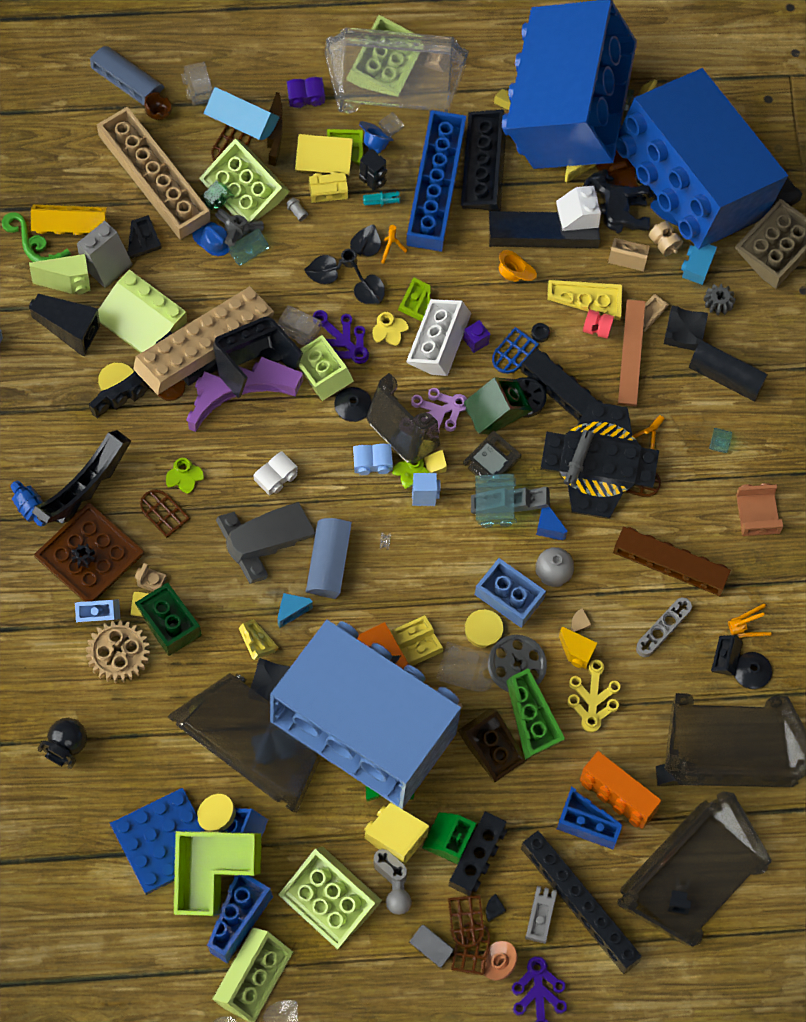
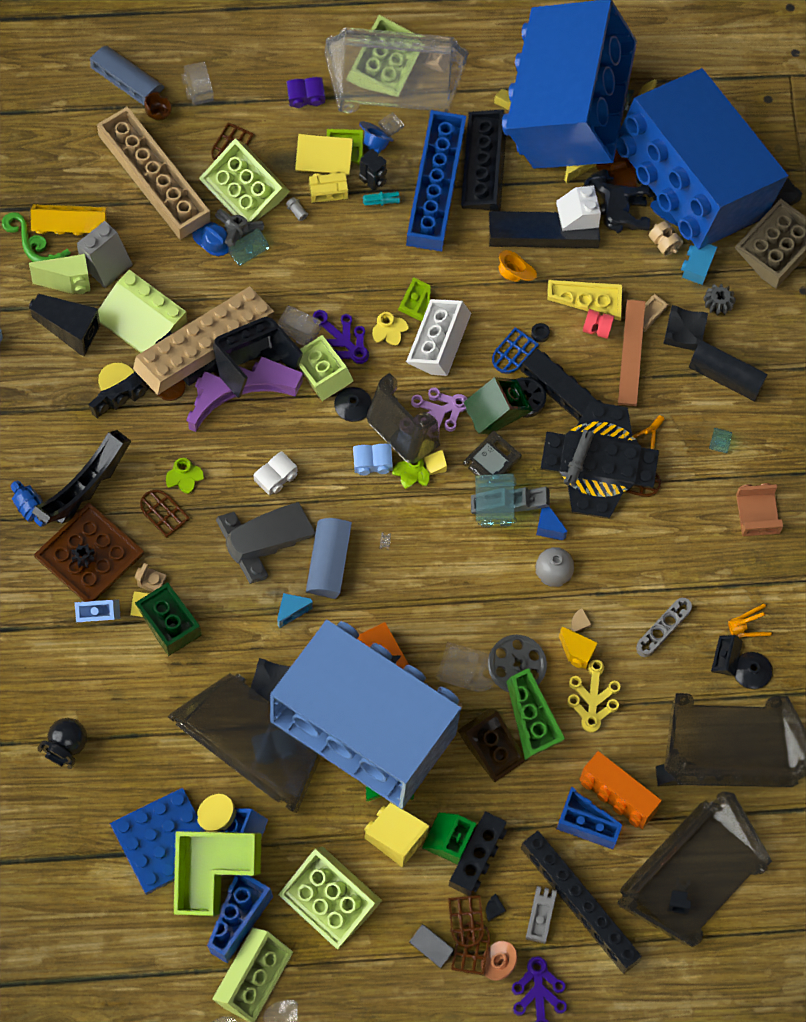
(133, 660): tan gear -> none
(142, 237): black wing -> none
(217, 195): clear green brick -> none
(241, 114): brick -> none
(257, 640): light yellow wing -> none
(275, 137): dark brown slope -> none
(365, 242): black plant -> none
(391, 238): light orange plant -> none
(398, 899): light grey beam -> none
(417, 640): light yellow slope -> none
(425, 489): light blue brick -> none
(476, 336): dark purple brick -> none
(483, 628): light yellow tile -> none
(510, 592): medium blue brick -> none
(628, 254): tan slope -> none
(671, 561): reddish brown brick -> none

